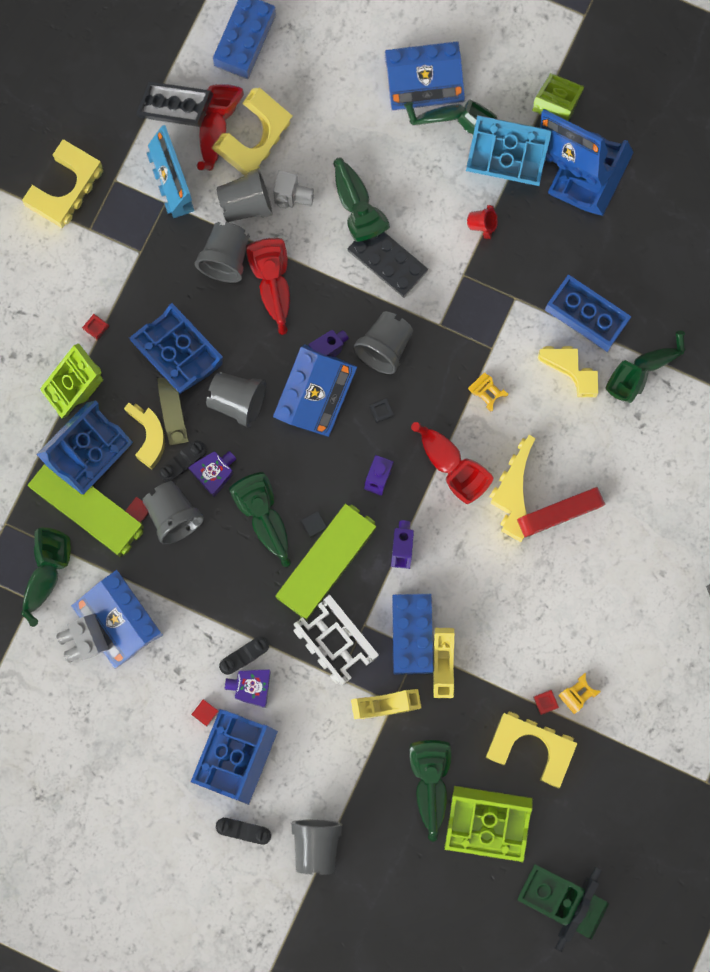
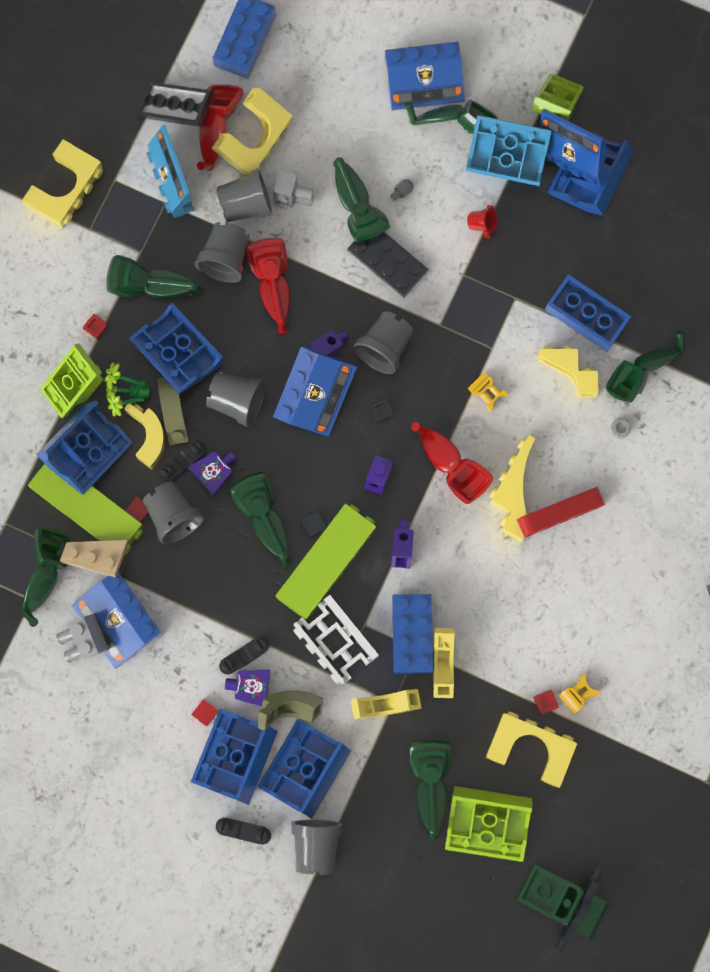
(96, 556): none -> tan wing
(129, 279): none -> dark green piece
(139, 390): none -> plant
(289, 704): none -> olive arch
(304, 768): none -> blue piece
(402, 189): none -> dark grey cylinder
(620, 428): none -> light grey tile

